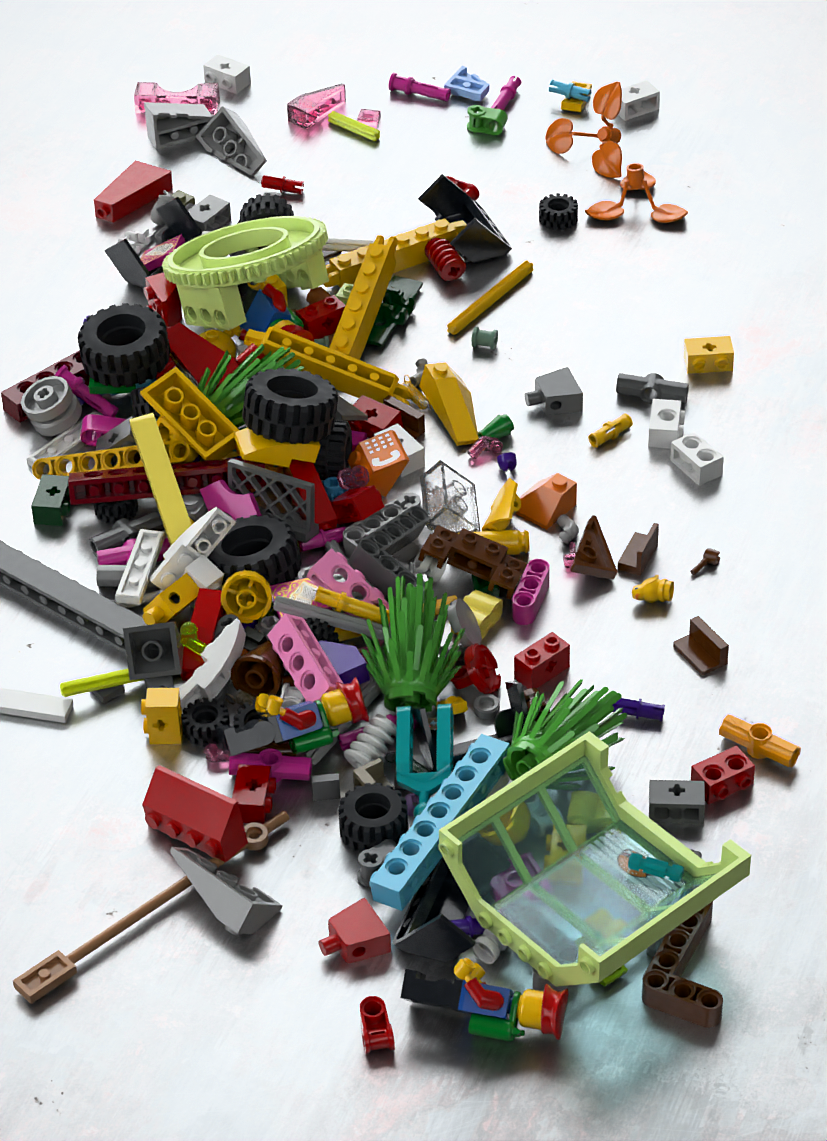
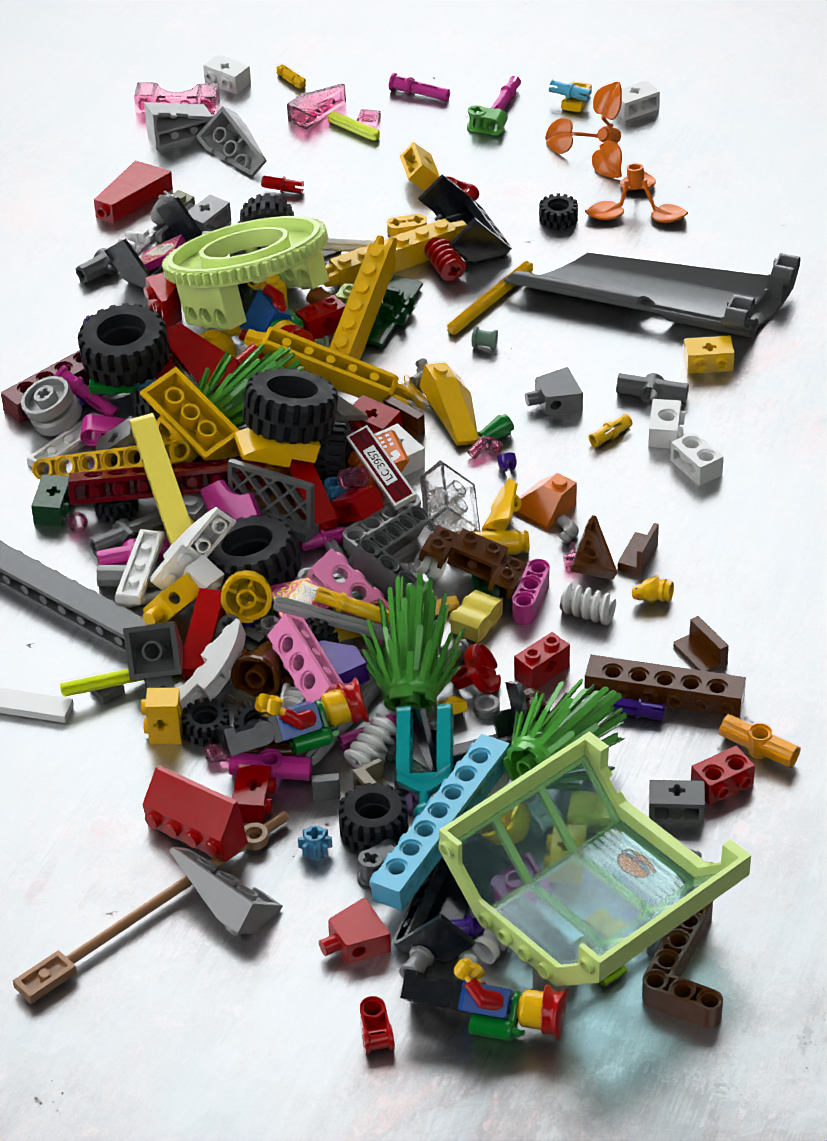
(72, 522): none -> clear pink hinge
(95, 267): none -> dark grey piece
(189, 638): clear neon green arm -> none
(291, 76): none -> yellow axle
(315, 842): none -> dark azure gear
(381, 467): none -> tile
(405, 223): none -> yellow beam
(419, 166): none -> yellow brick
(419, 960): none -> light grey bush
(462, 617): light grey tile -> none
(467, 85): light blue wing -> none
(587, 605): none -> white piece
(656, 867): teal axle -> none
(667, 685): none -> reddish brown brick
(697, 295): none -> dark grey panel
(709, 556): reddish brown hand -> none

